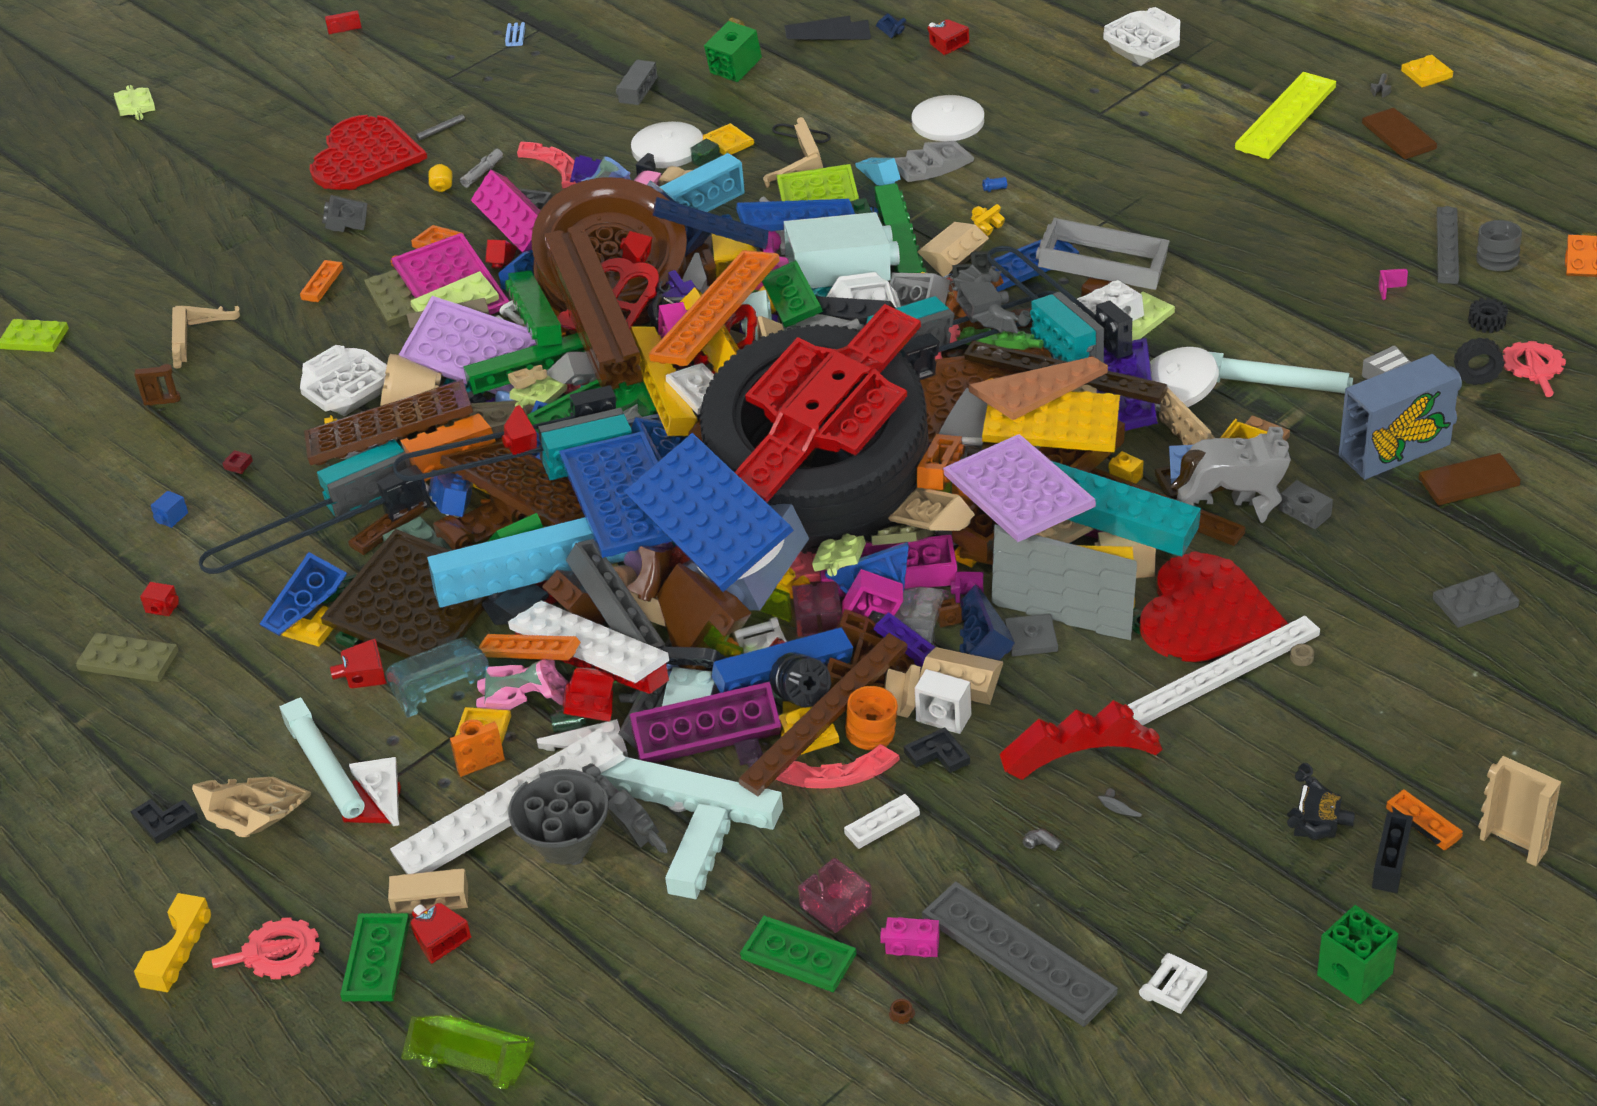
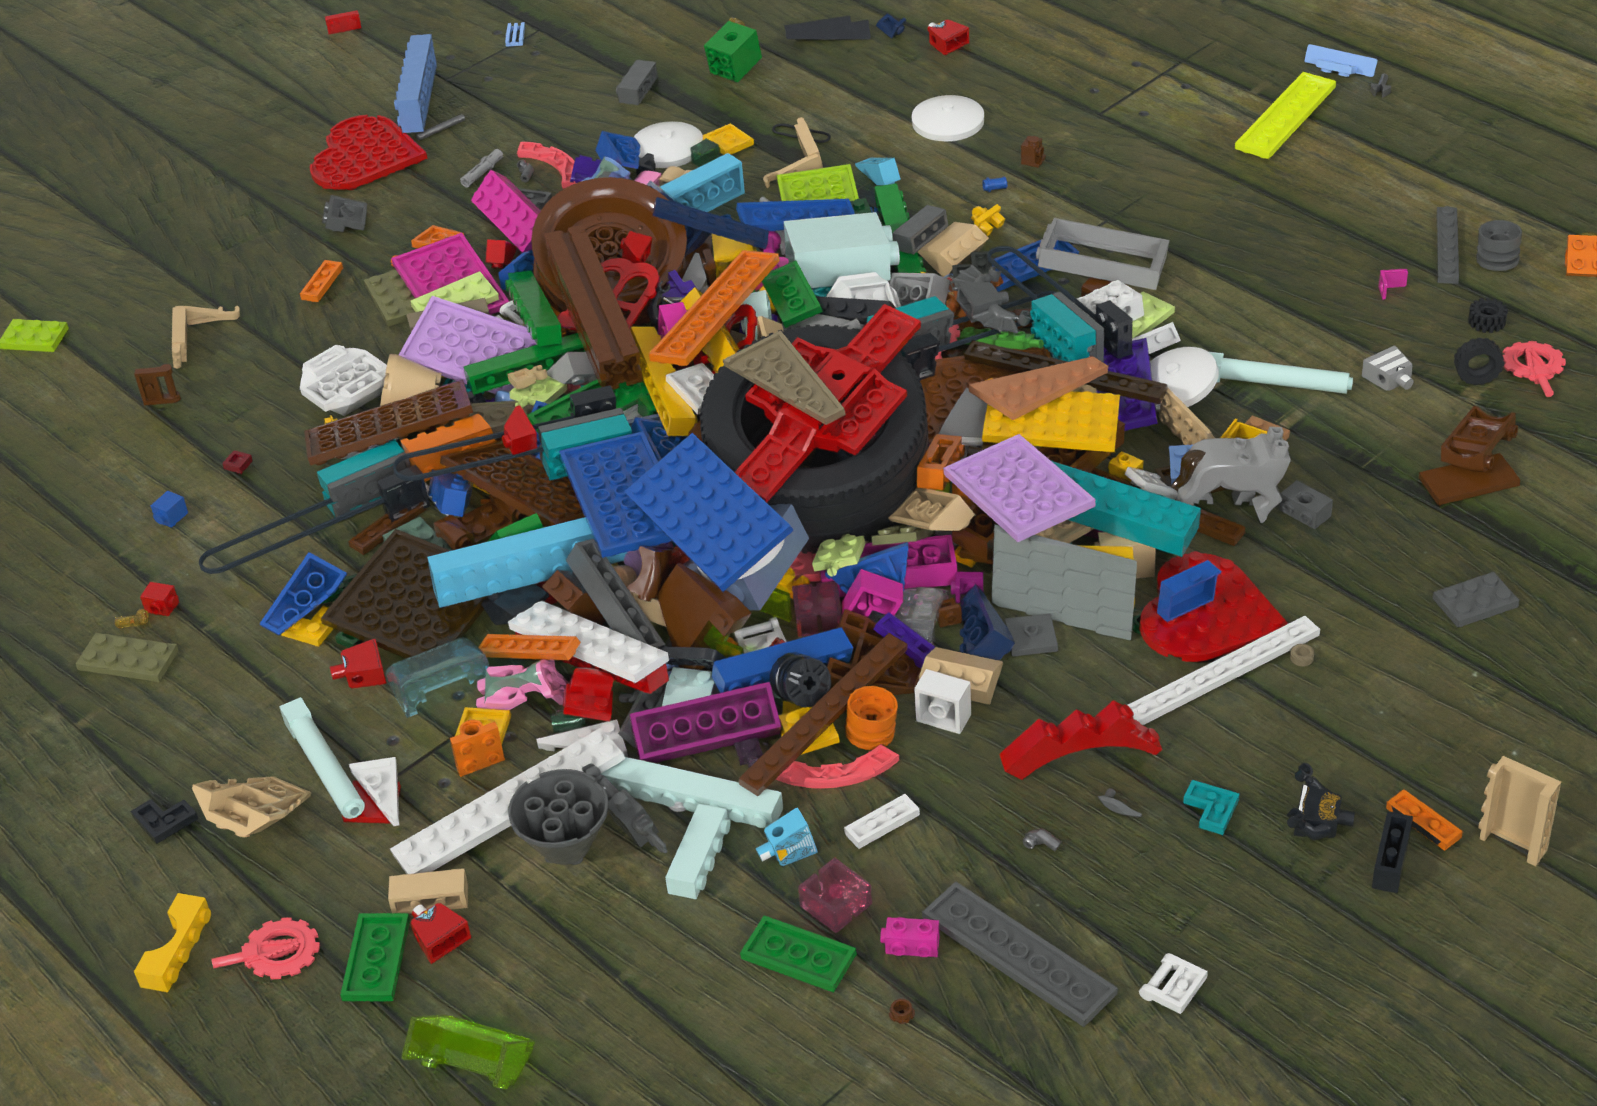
(133, 620): none -> clear yellow arm
(134, 101): yellowish green plate -> none
(416, 83): none -> medium blue brick
(440, 178): yellow head -> none
(526, 170): none -> flat silver arm
(619, 148): none -> blue wedge
(784, 373): none -> dark tan wing
(788, 839): none -> medium azure torso
(903, 688): tan panel -> none
(920, 229): none -> dark grey brick
(932, 160): light grey slope -> none
(940, 746): black plate -> none
(1032, 152): none -> reddish brown brick
(1143, 35): white piece -> none
(1150, 482): none -> white plate
(1160, 337): none -> white plate
(1187, 590): none -> blue container
(1215, 801): none -> teal plate
(1340, 61): none -> light blue bracket
(1357, 954): green brick -> none
(1399, 133): reddish brown tile -> none
(1399, 416): sand blue brick -> none
(1427, 71): yellow plate -> none
(1475, 438): none -> reddish brown piece

